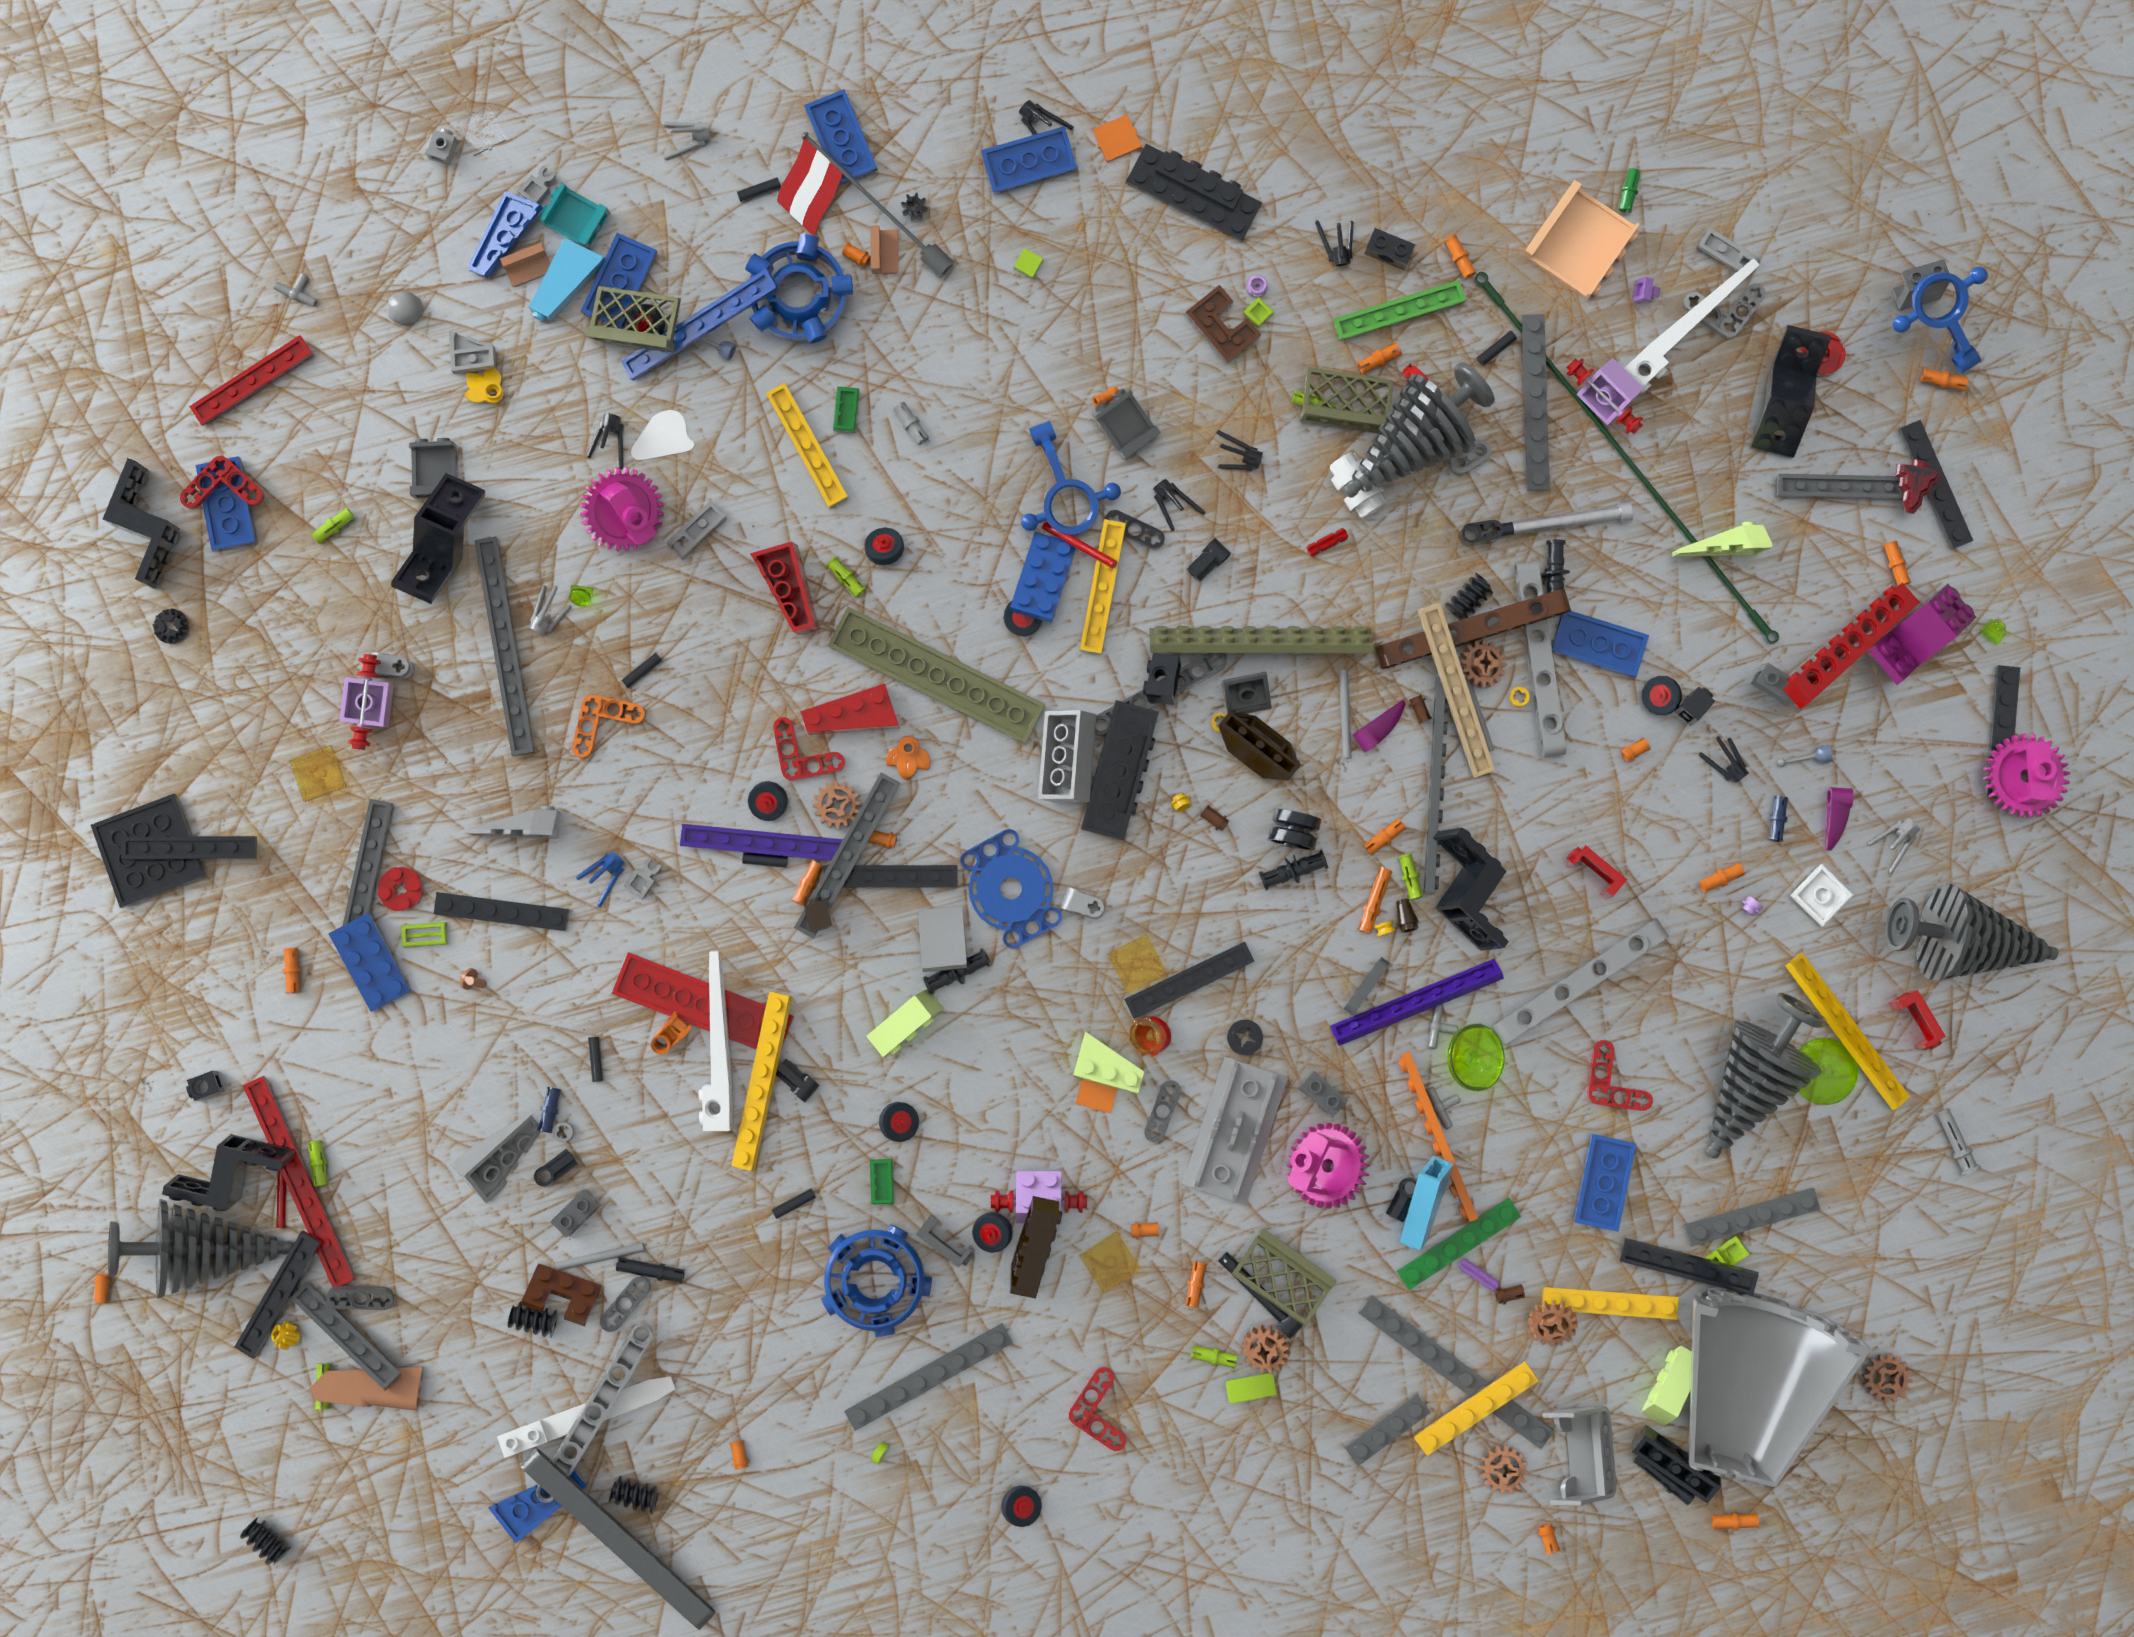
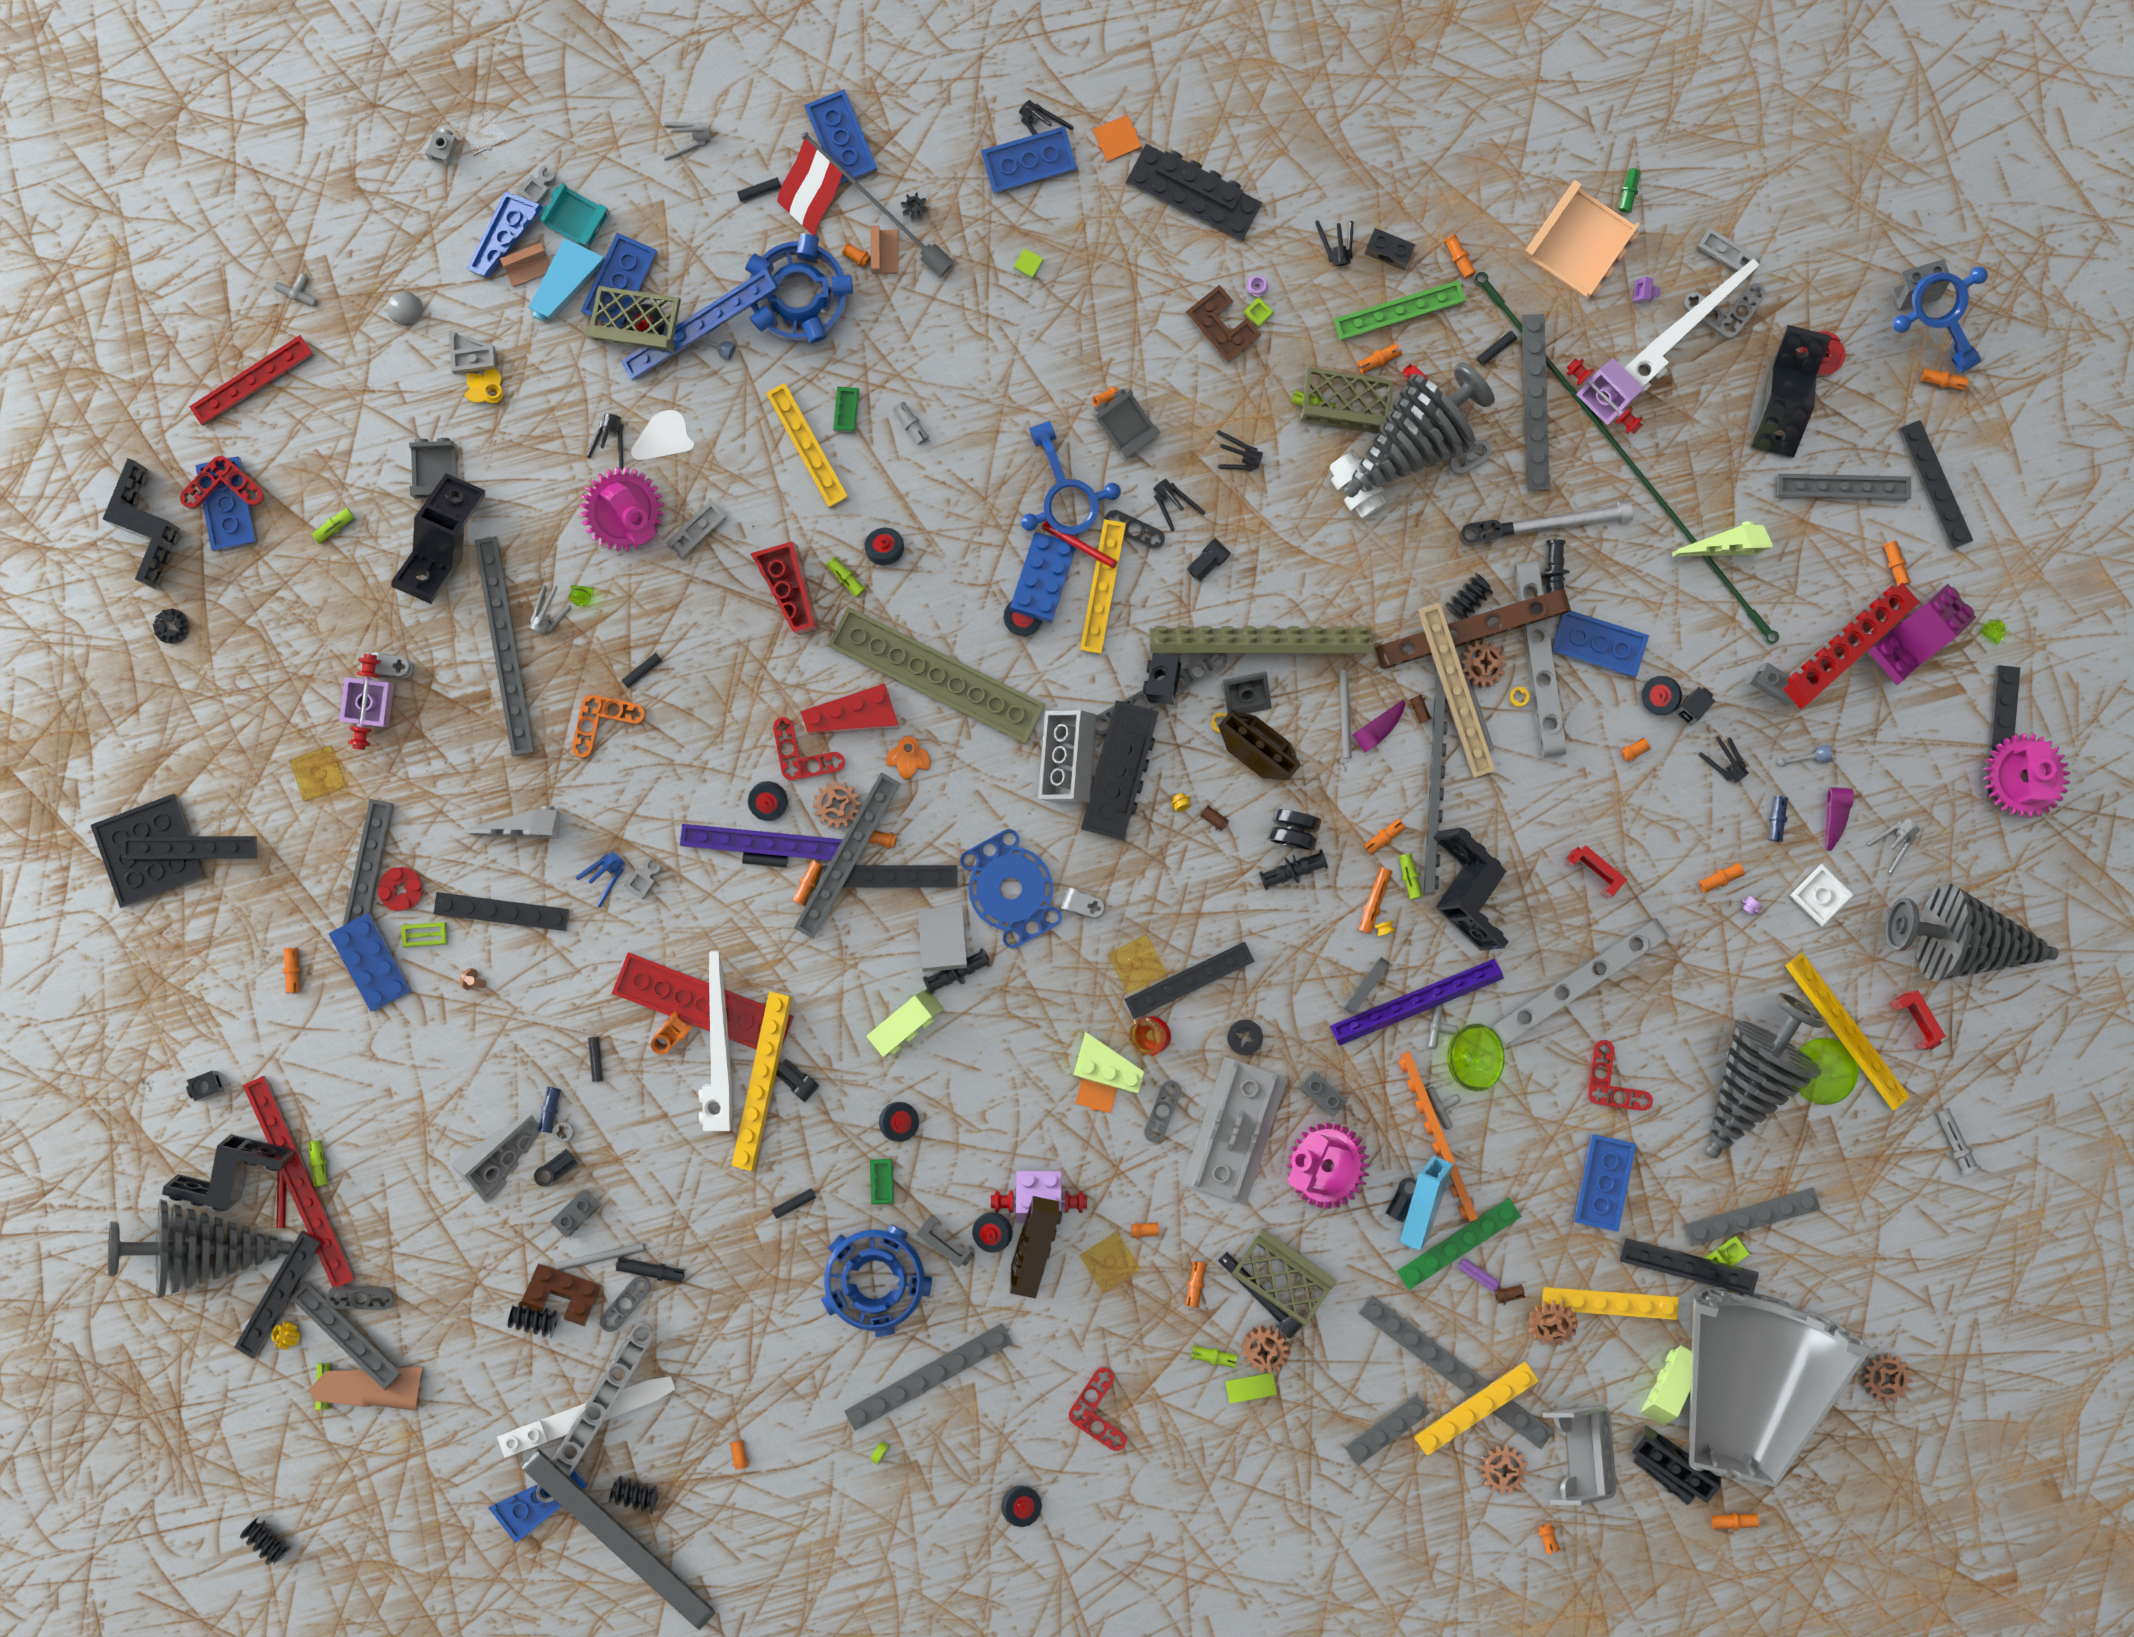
(102, 1288): orange pin -> none
(818, 914): dark brown brick -> none
(1327, 542): red axle -> none
(1406, 917): dark brown cone -> none
(1915, 482): dark red rock -> none

